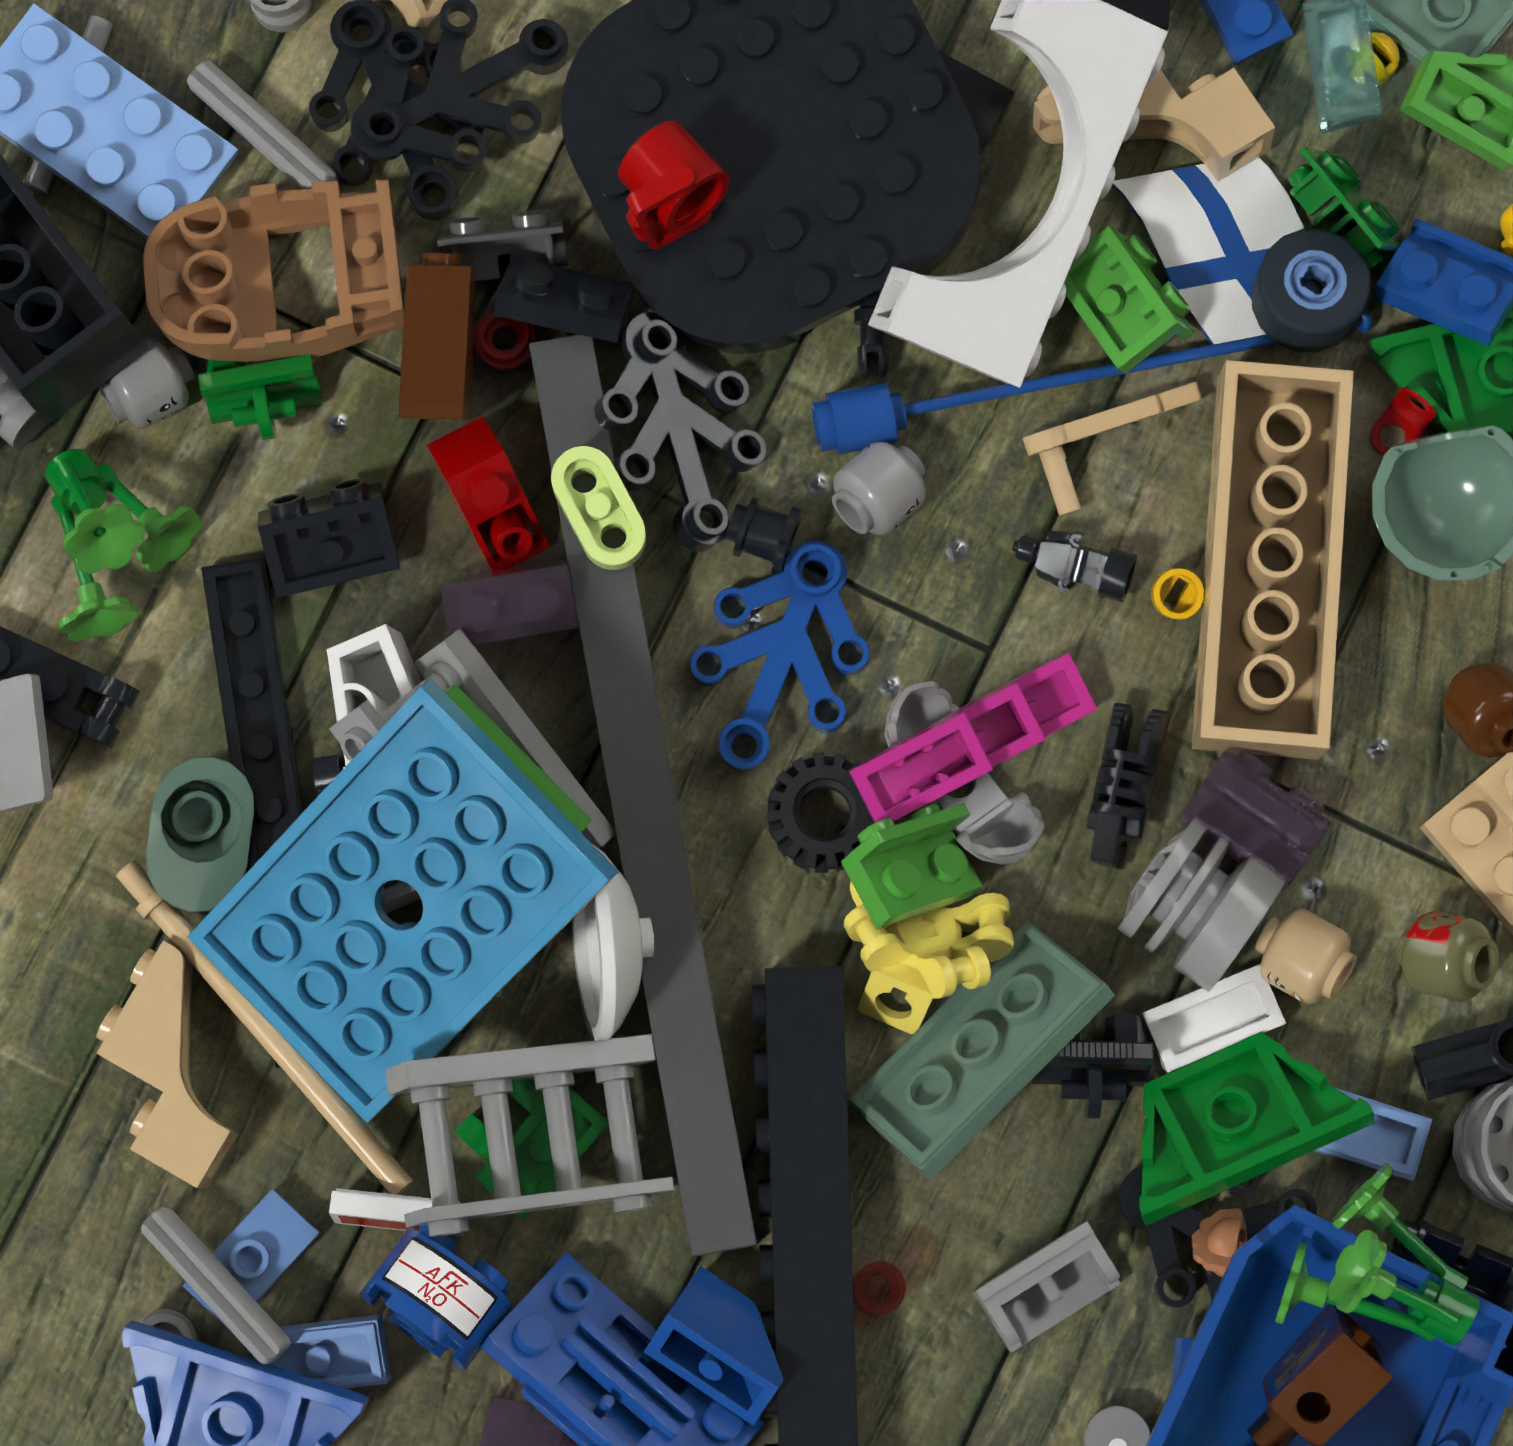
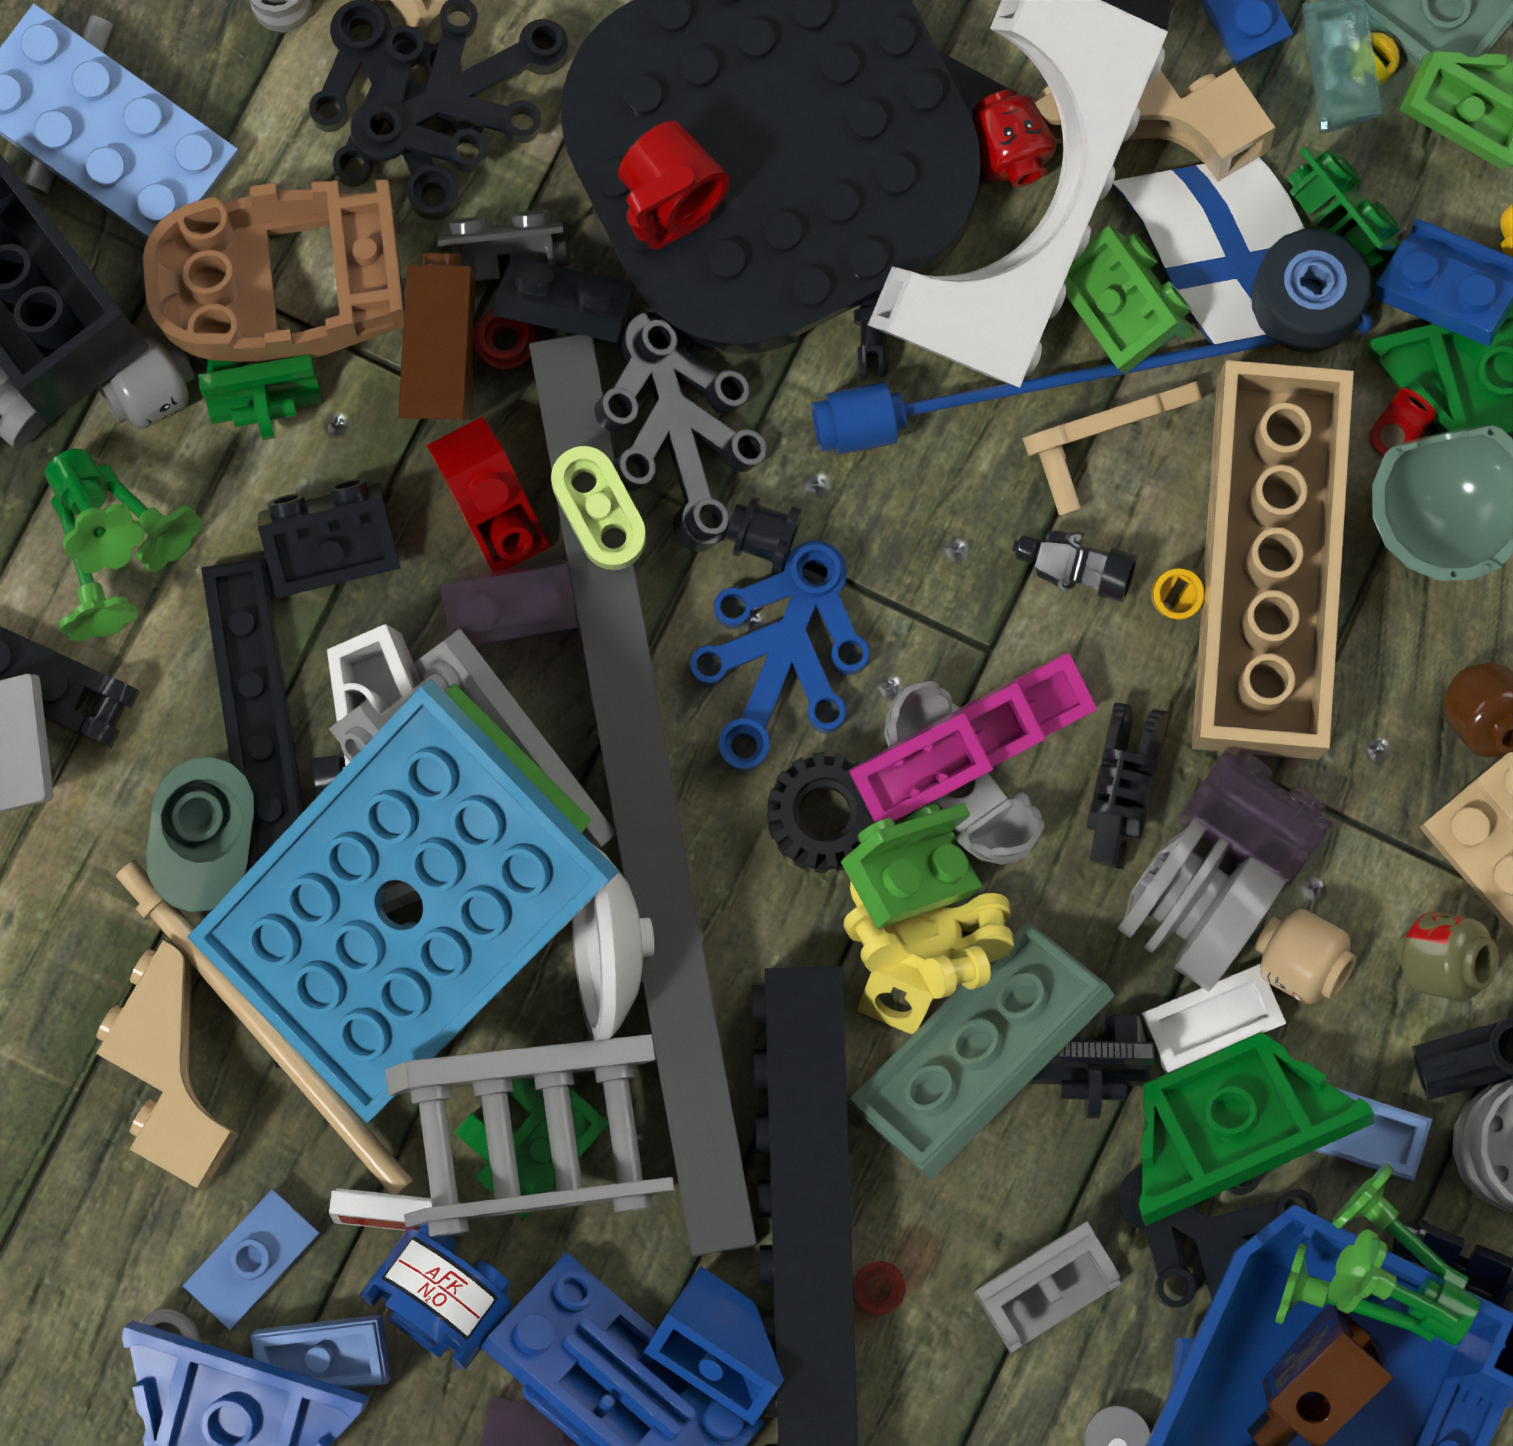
(215, 1285): light grey axle -> none
(258, 126): light grey axle -> none
(879, 488): light grey head -> none
(1013, 138): none -> red head
(1218, 1239): nougat piece -> none

